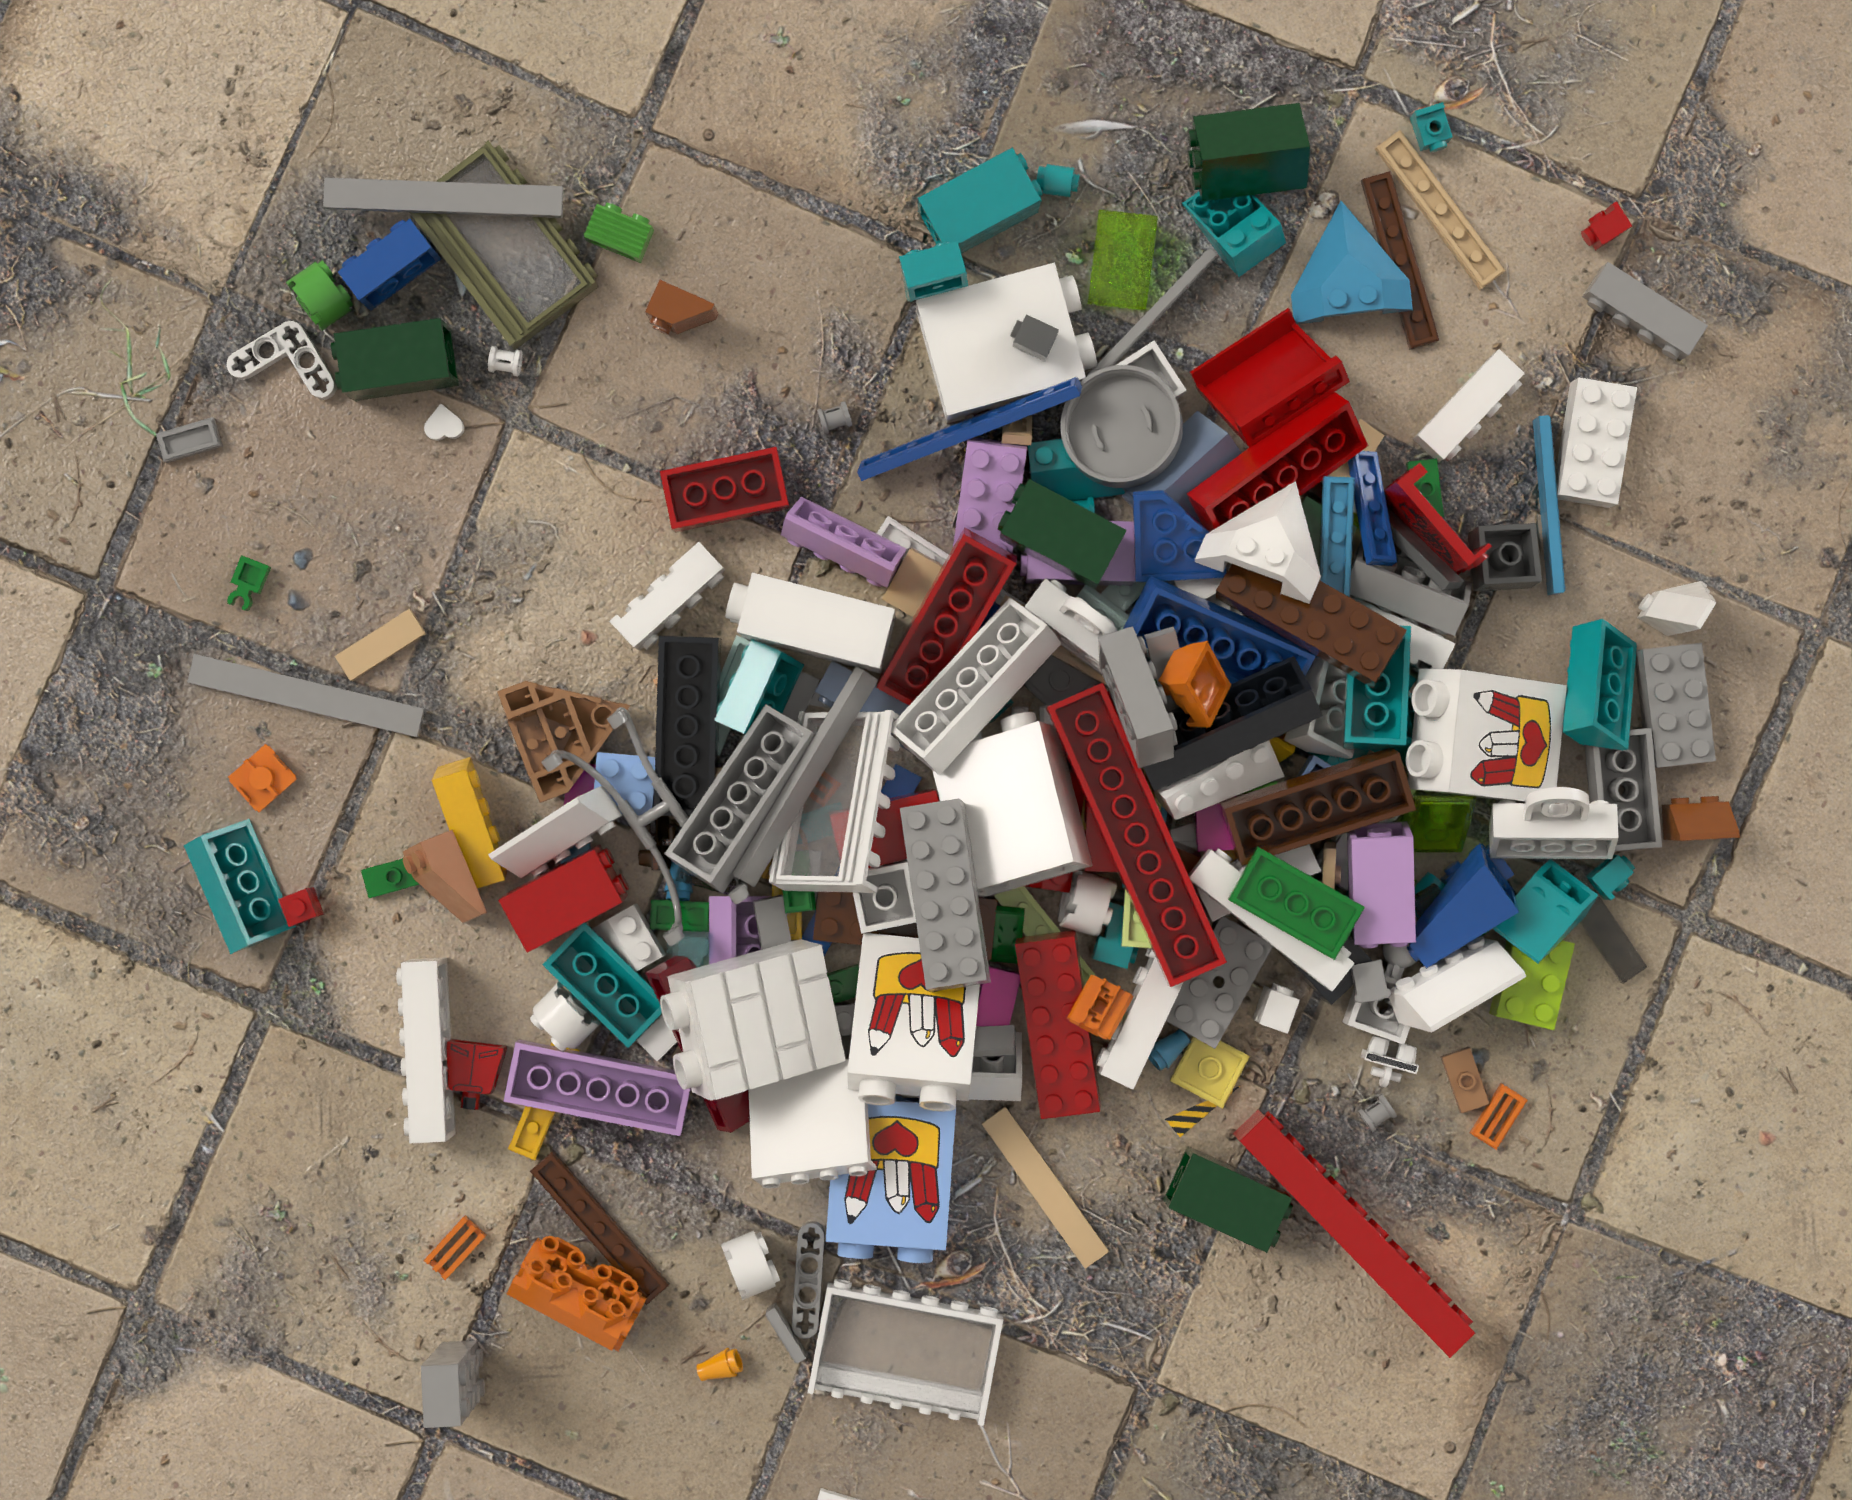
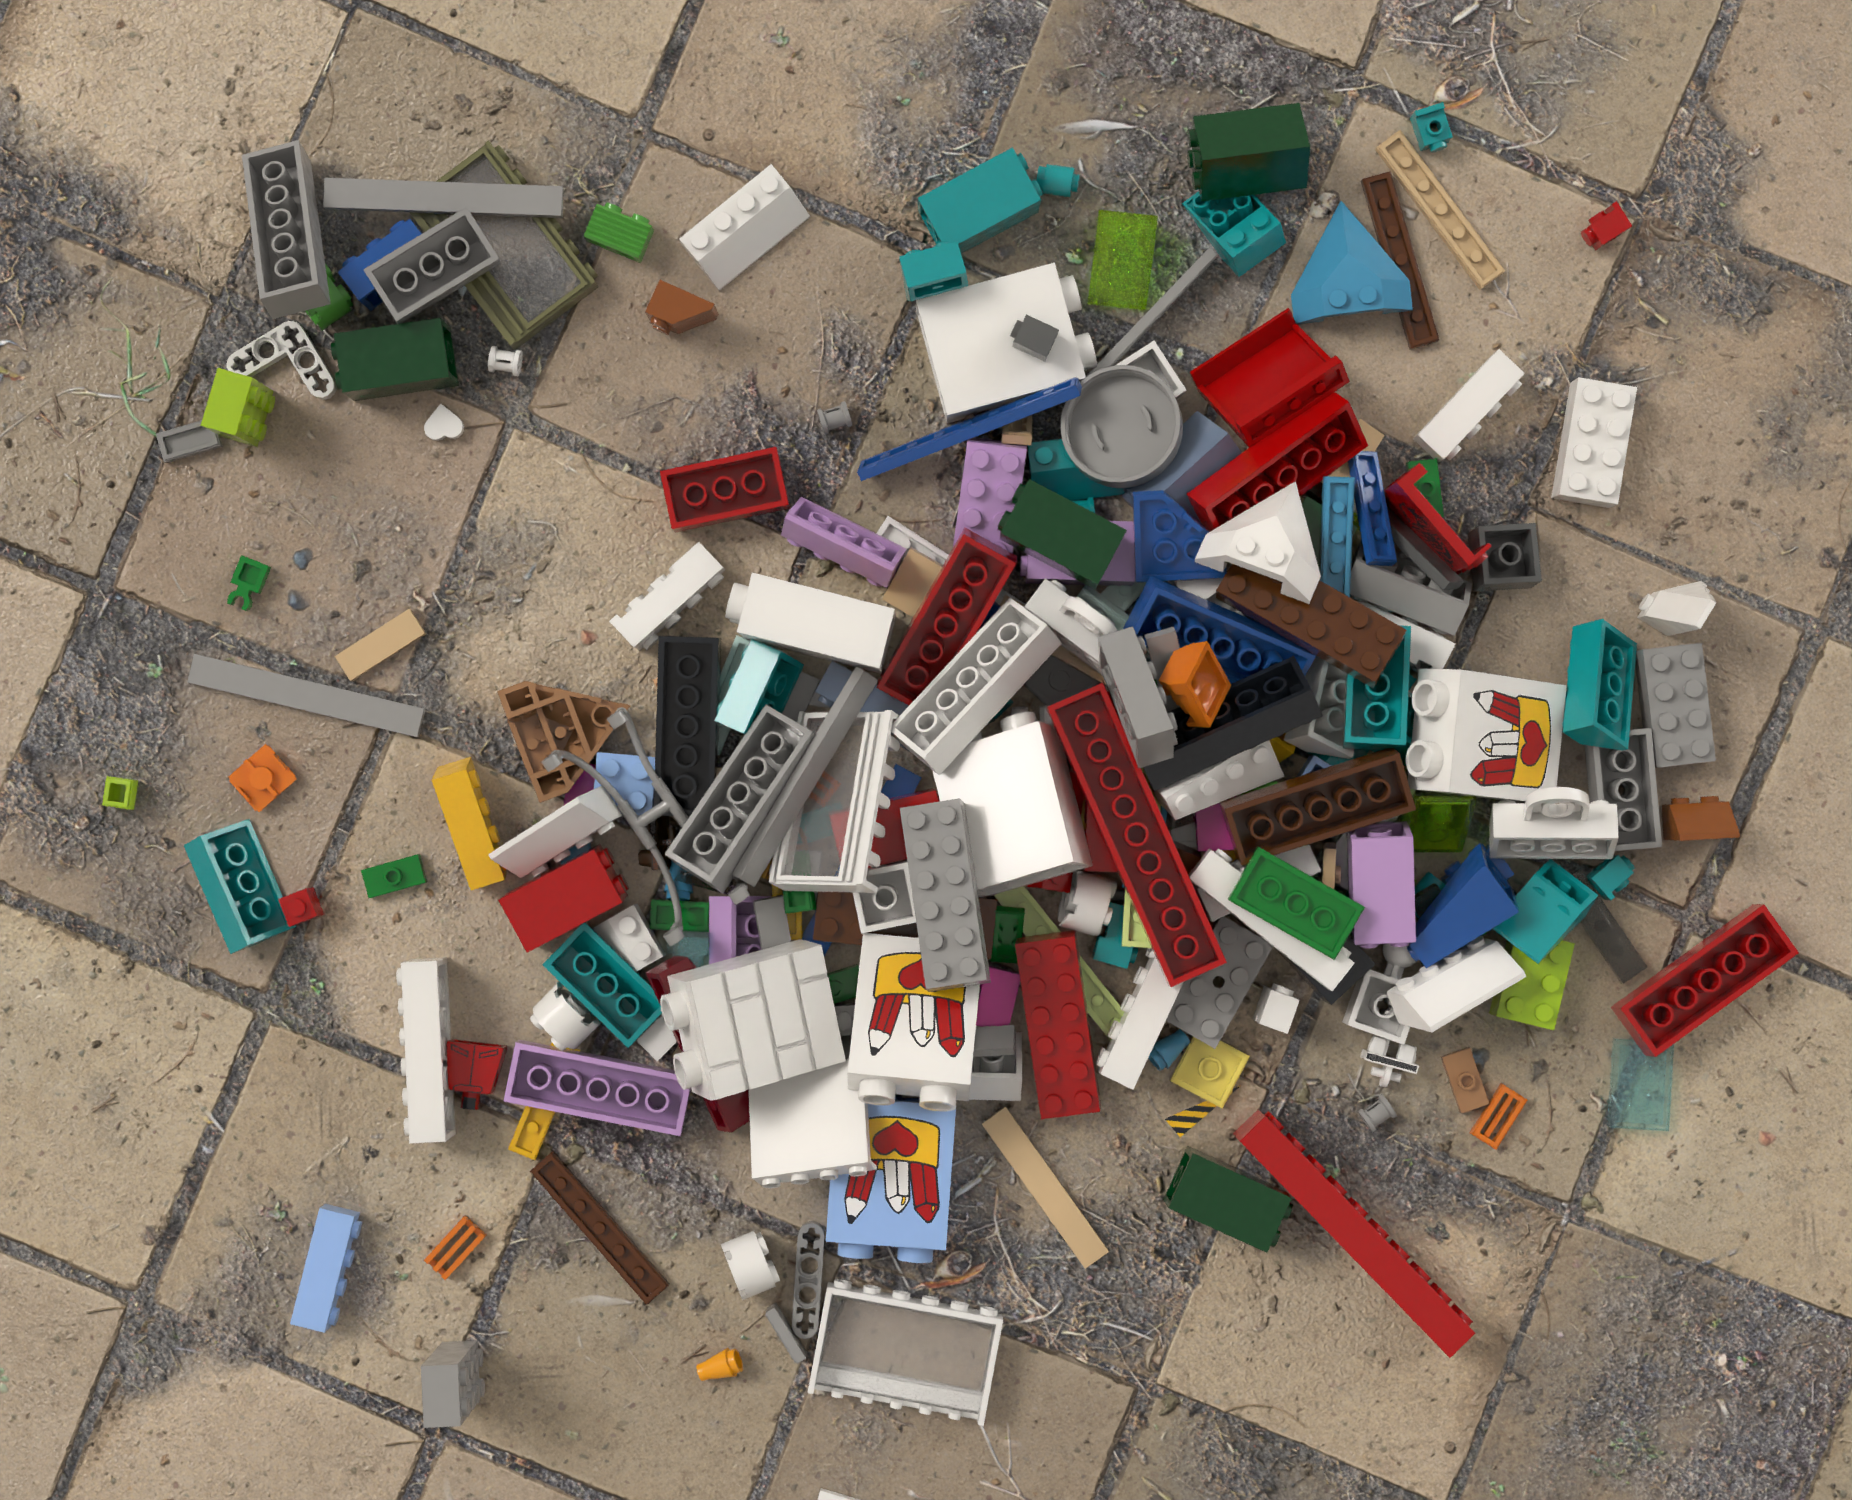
(120, 792): none -> lime brick
(238, 407): none -> lime brick
(285, 229): none -> light grey brick
(325, 1268): none -> light blue brick
(432, 266): none -> light grey slope
(444, 873): nougat slope -> none
(584, 1298): orange brick -> none
(744, 227): none -> white slope
(1100, 1007): orange piece -> none
(1369, 982): light grey tile -> none
(1548, 505): dark azure tile -> none
(1639, 1087): none -> clear light blue tile
(1644, 312): light grey brick -> none
(1704, 980): none -> red brick

